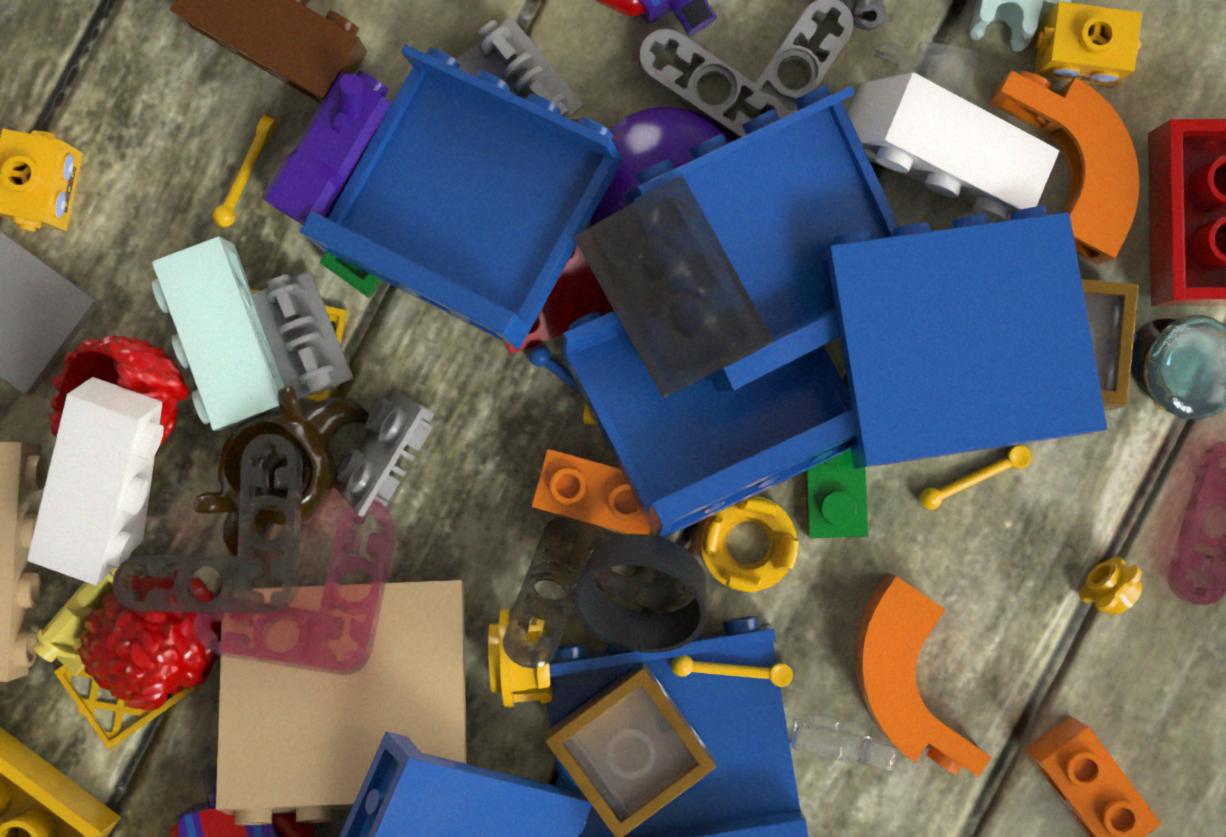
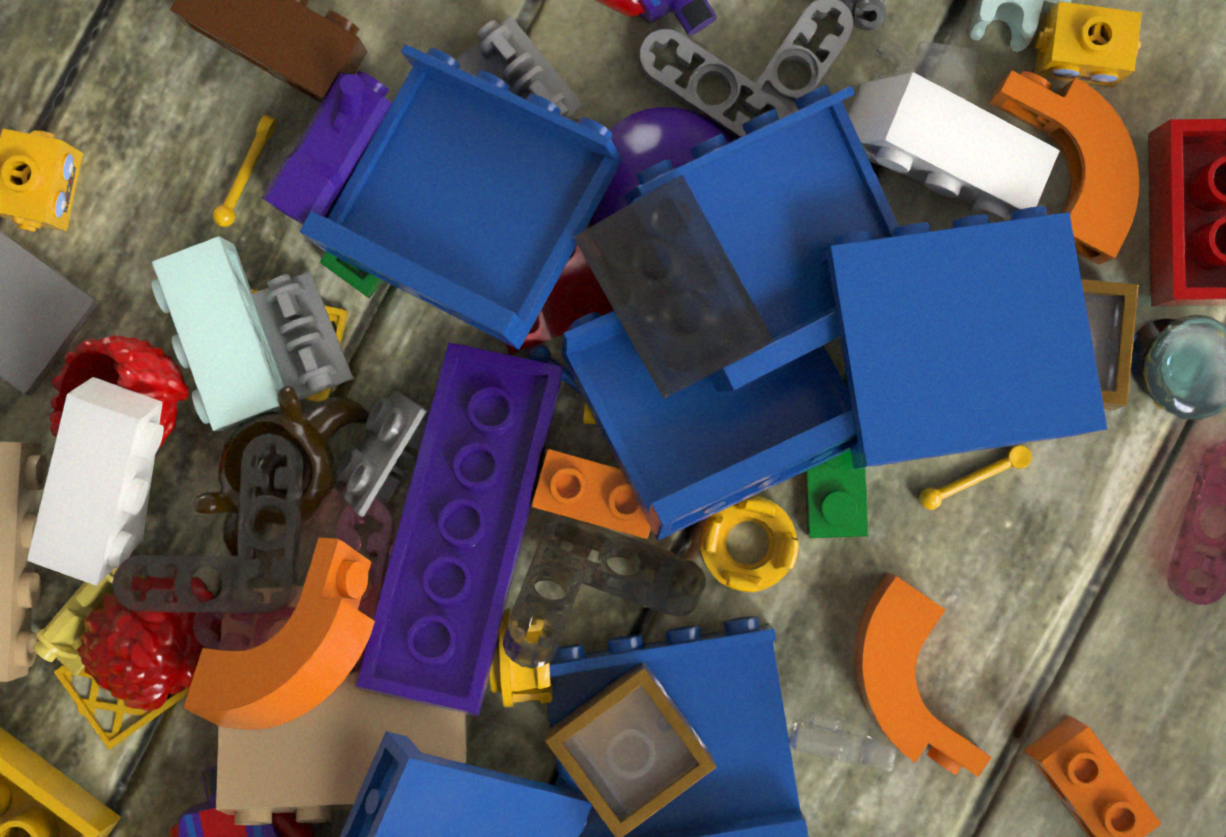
(298, 663): none -> orange arch
(461, 530): none -> dark purple plate
(637, 629): black tyre -> none
(778, 673): yellow hinge -> none
(1112, 586): yellow plate -> none

